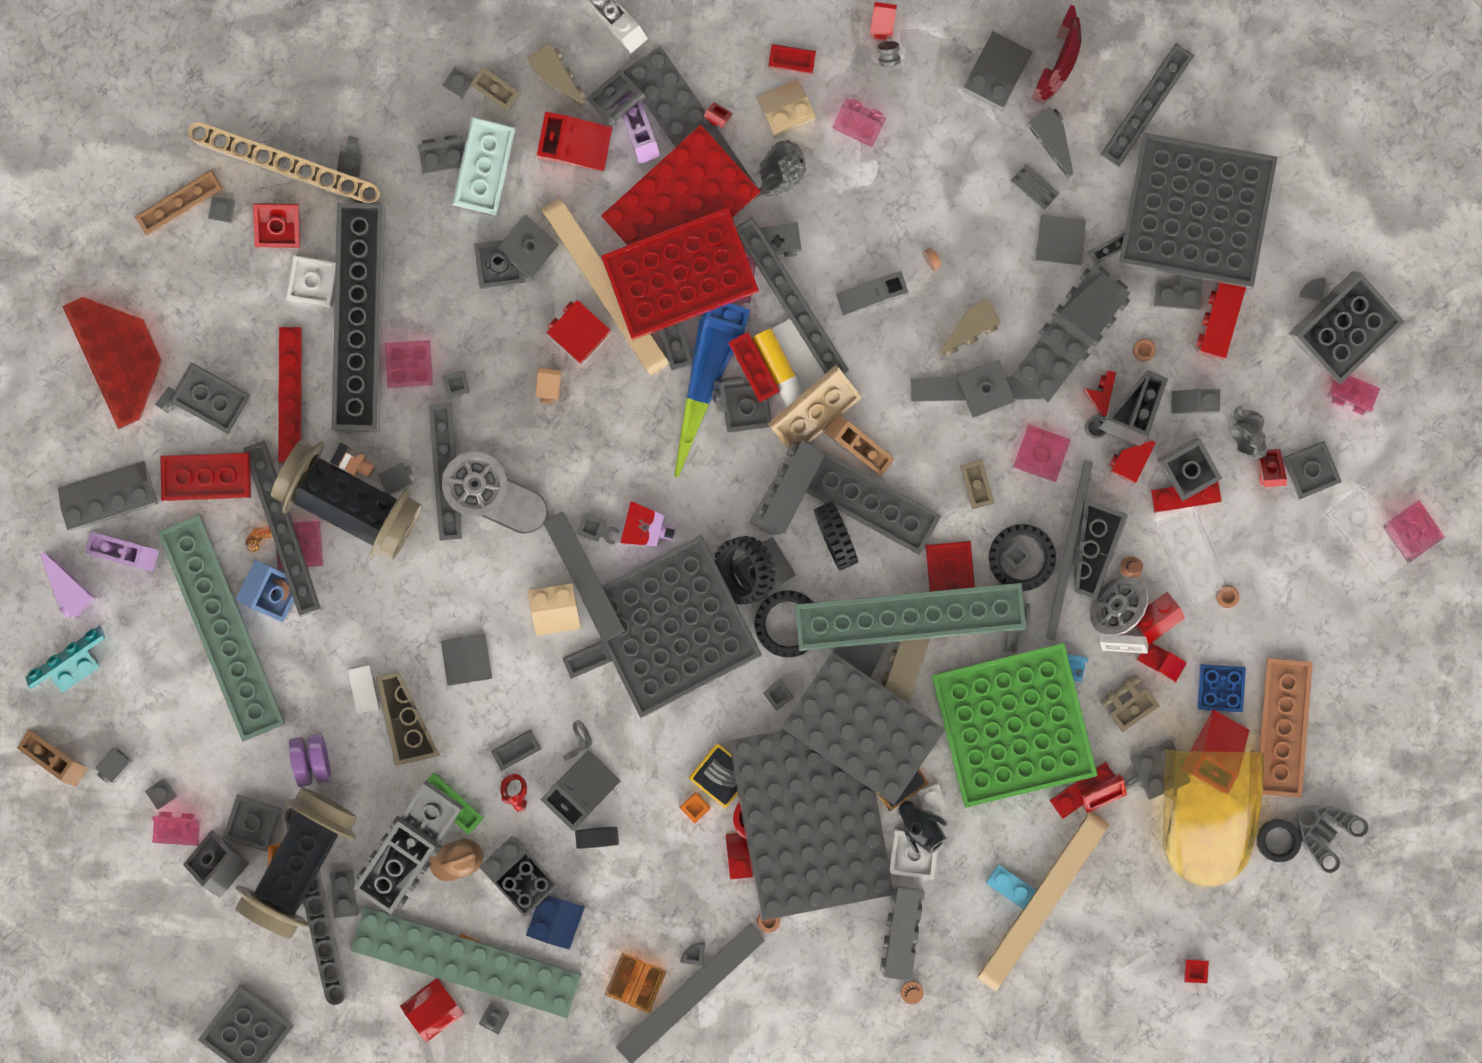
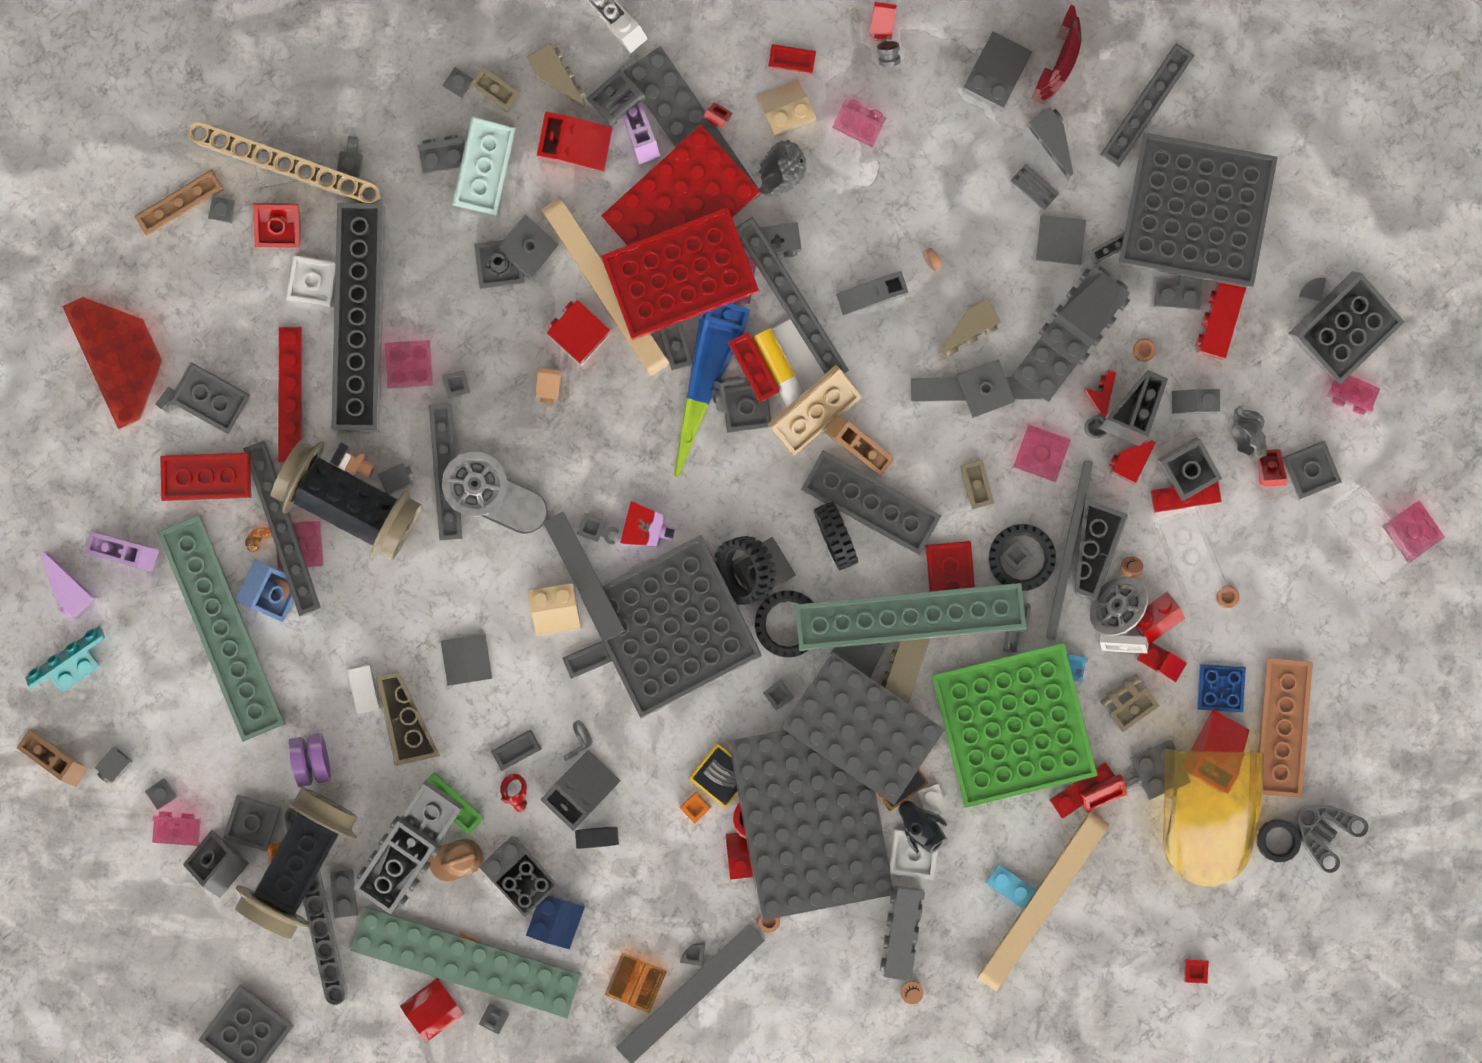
(106, 496): dark grey slope -> none
(787, 488): dark grey wedge -> none

